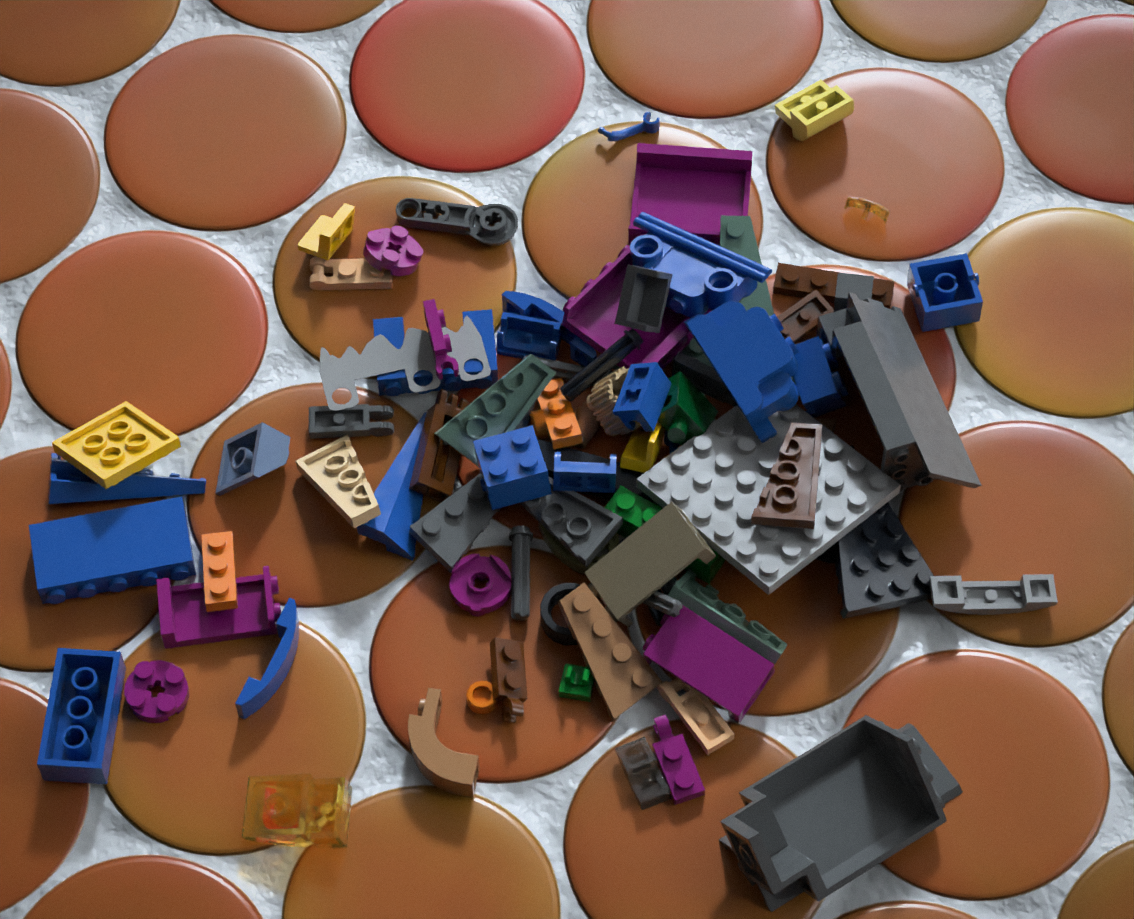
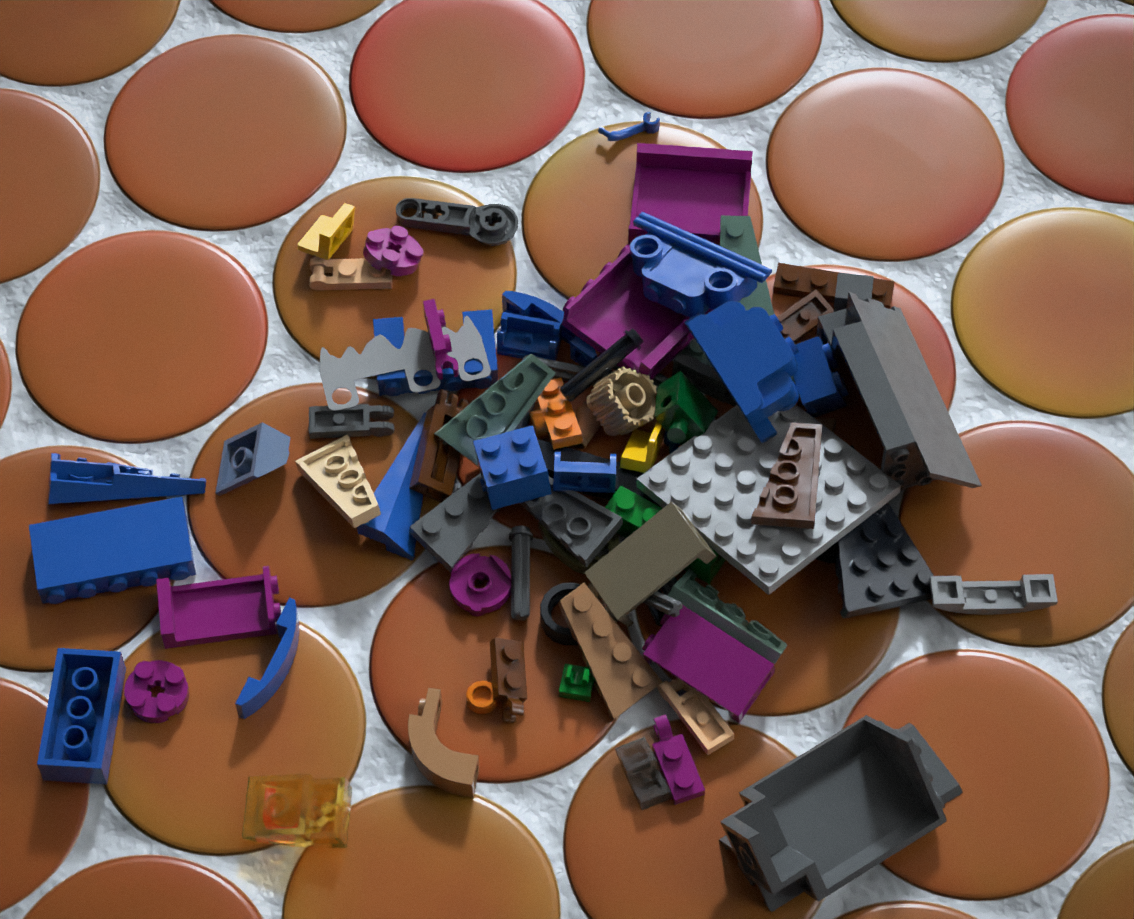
(116, 444): yellow plate -> none
(219, 571): orange plate -> none
(642, 396): blue hinge -> none
(643, 298): dark grey panel -> none
(814, 109): light yellow brick -> none
(868, 206): clear yellow piece -> none
(944, 292): blue brick -> none

